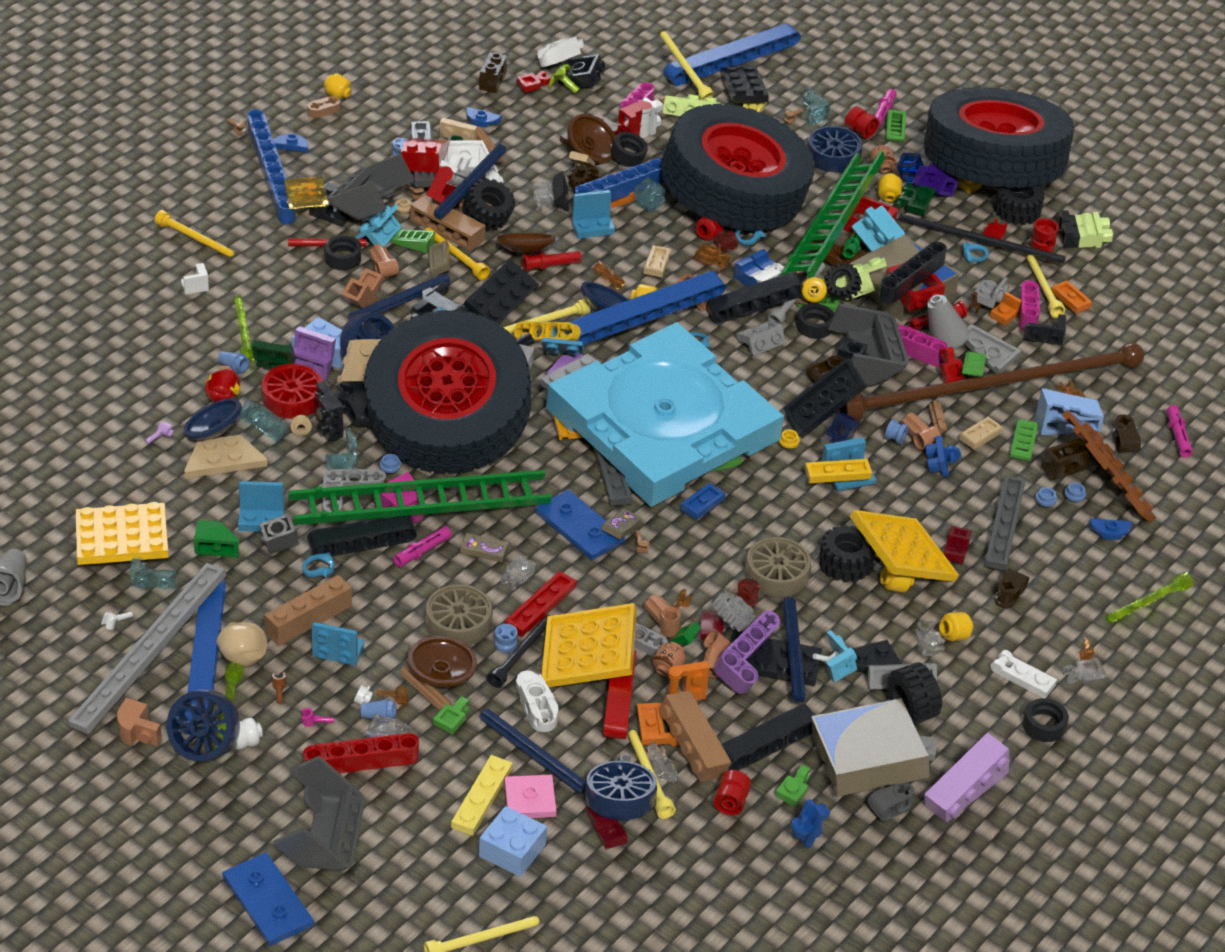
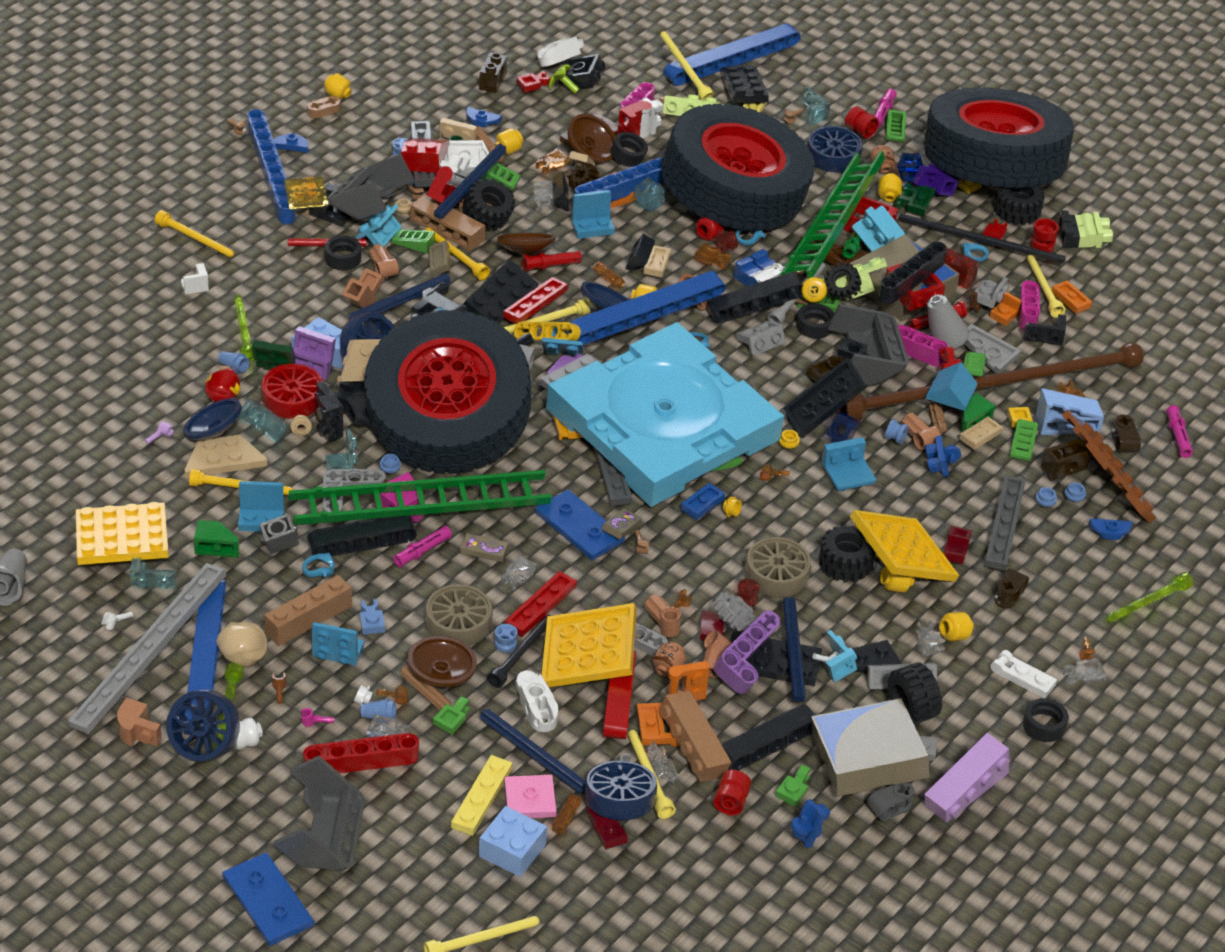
(199, 478): none -> yellow piece
(371, 618): none -> medium blue plate
(500, 171): none -> bright green slope
(511, 139): none -> yellow head
(535, 300): none -> red plate
(553, 159): none -> clear orange plate
(566, 814): none -> clear orange axle
(640, 252): none -> black slope
(686, 634): green plate -> none
(732, 506): none -> yellow plate
(768, 471): none -> clear orange hand
(838, 470): yellow plate -> none
(953, 387): none -> dark azure slope
(964, 266): none -> clear red brick
(977, 410): none -> green slope
(1017, 413): none -> yellow plate

